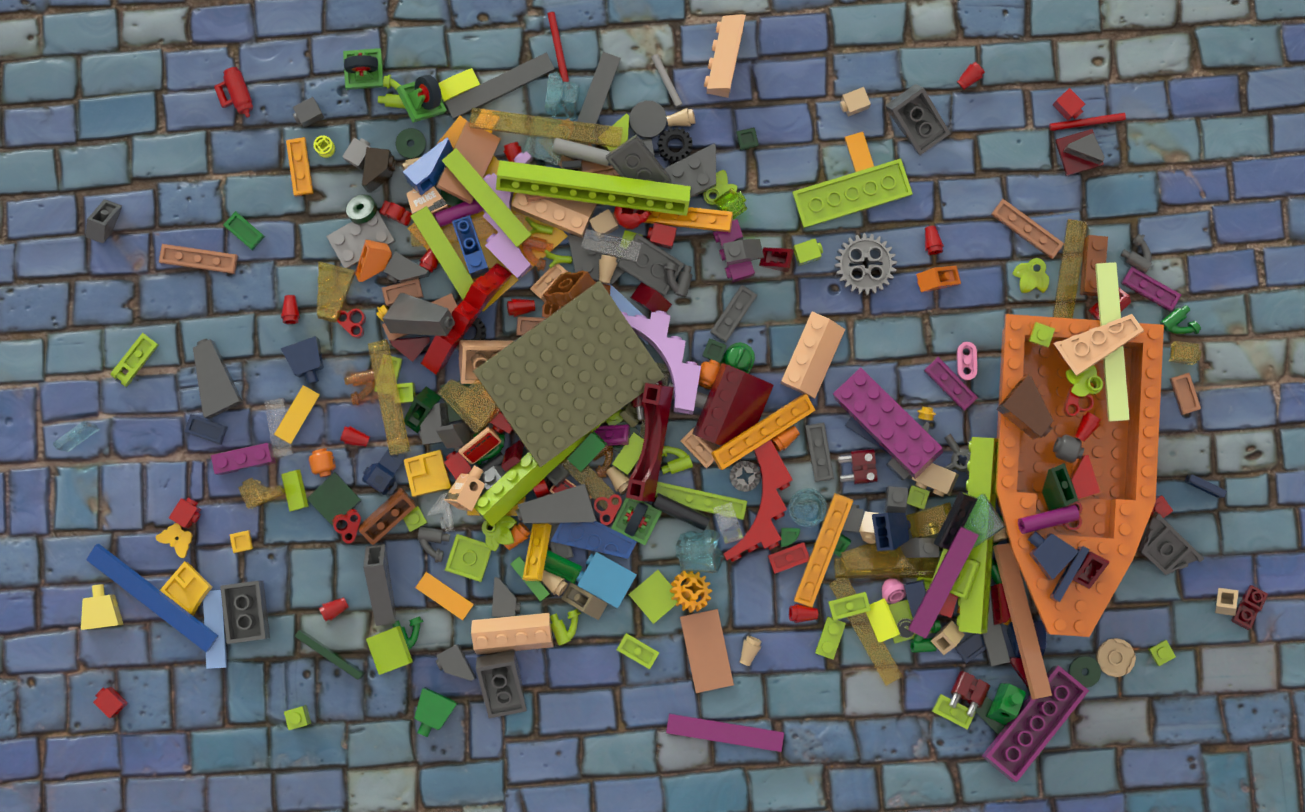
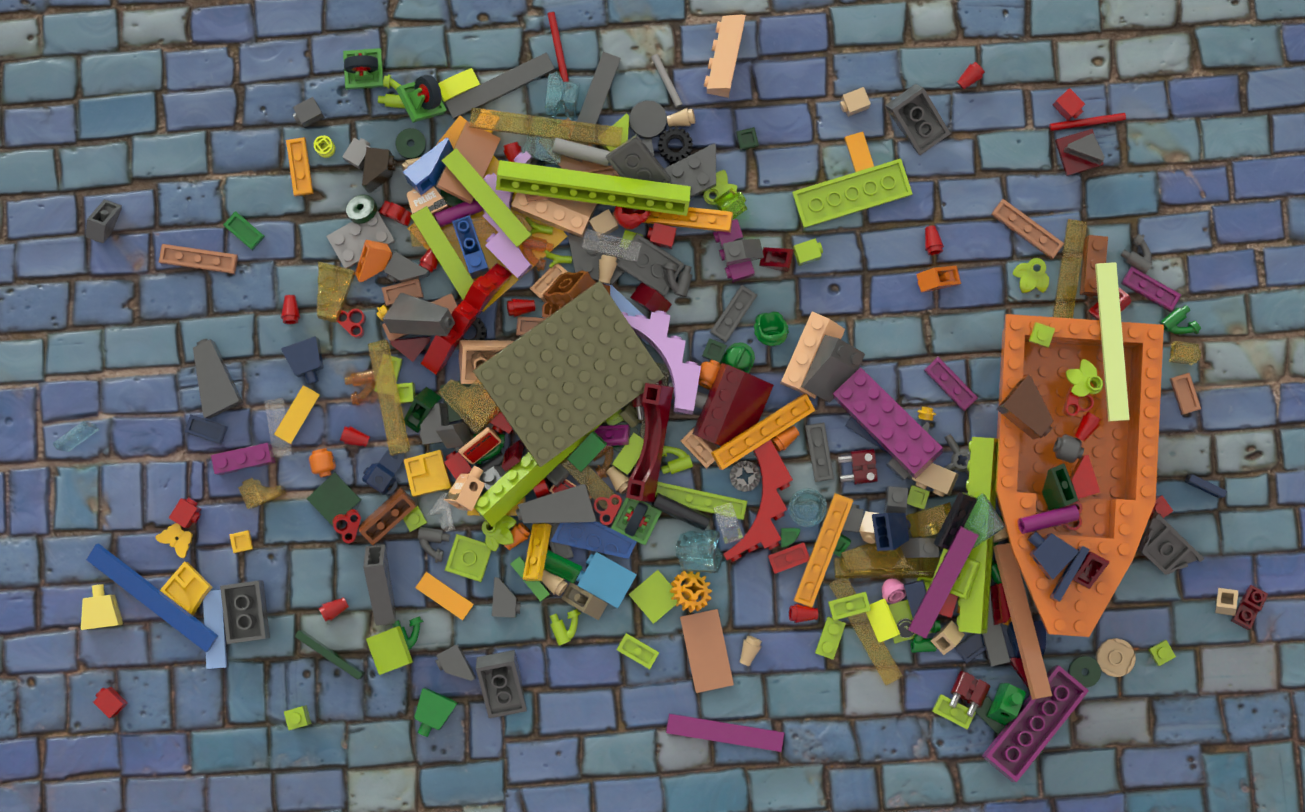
(134, 359): lime plate -> none
(237, 89): red piece -> none
(294, 490): lime tile -> none
(512, 633): light nougat slope -> none
(572, 165): black tile -> none
(771, 328): none -> green hair
(831, 367): none -> dark grey slope
(867, 281): light grey gear -> none
(967, 361): bright pink plate -> none
(1094, 345): light nougat wing -> none

